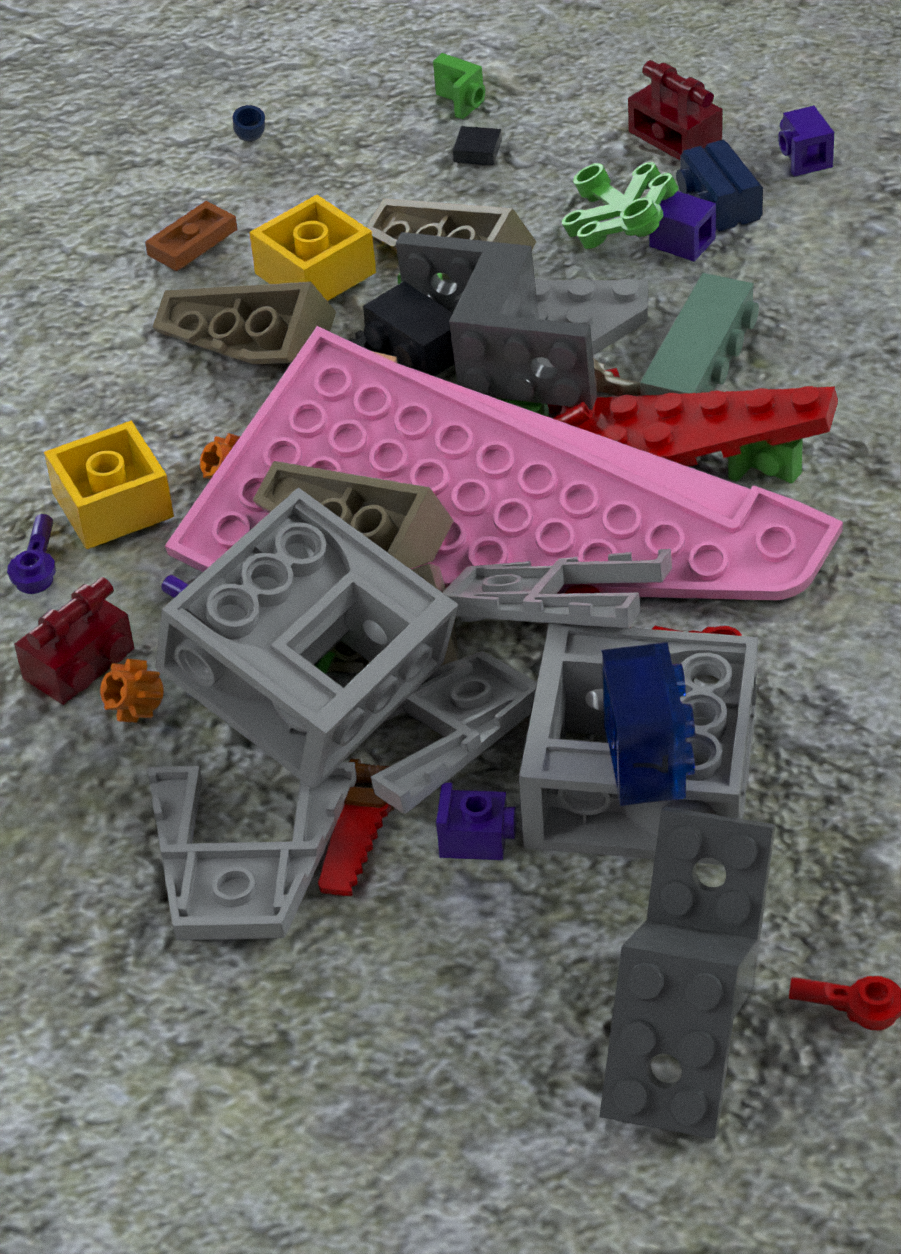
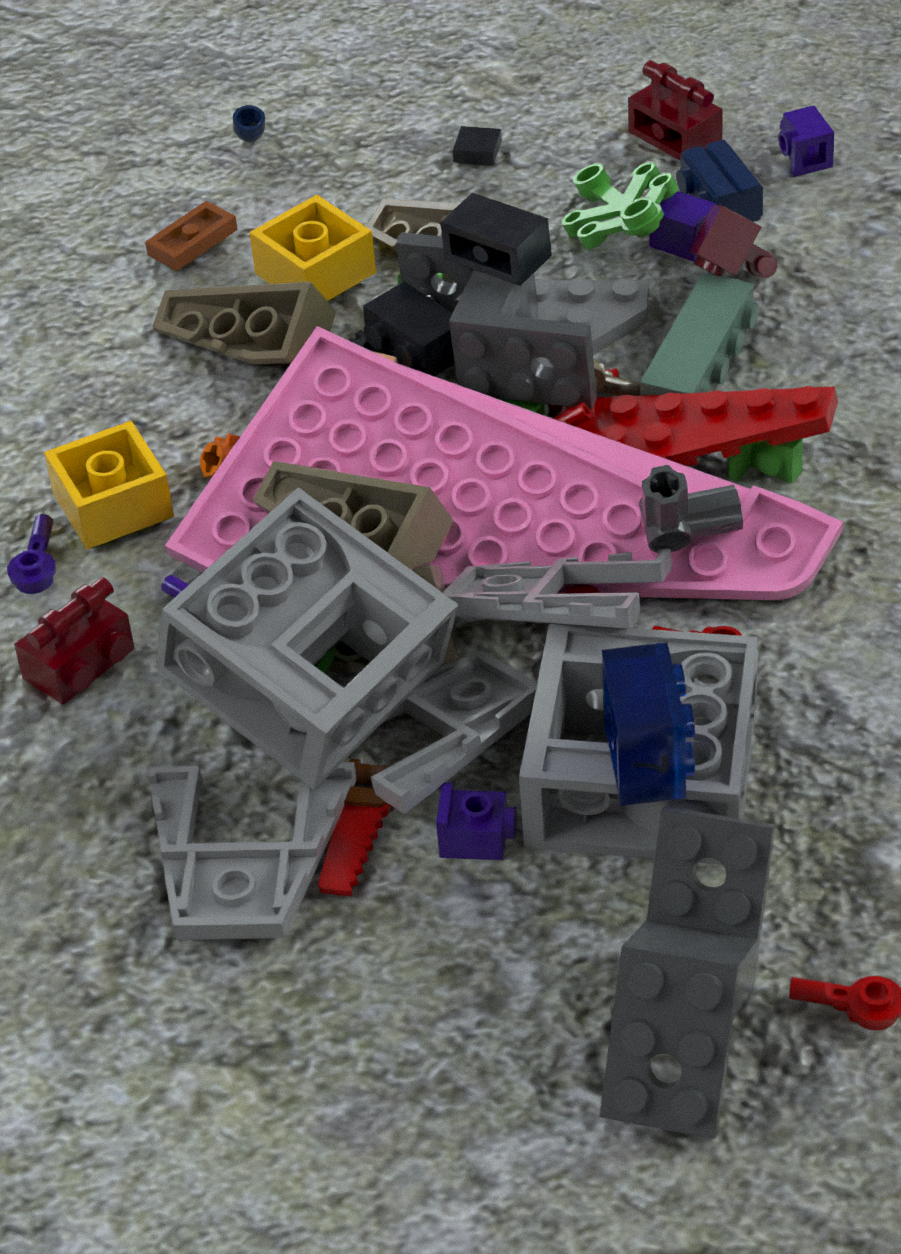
(131, 690): orange gear -> none
(459, 82): bright green bracket -> none
(496, 239): none -> black brick
(676, 517): none -> dark grey piece
(727, 241): none -> dark red brick

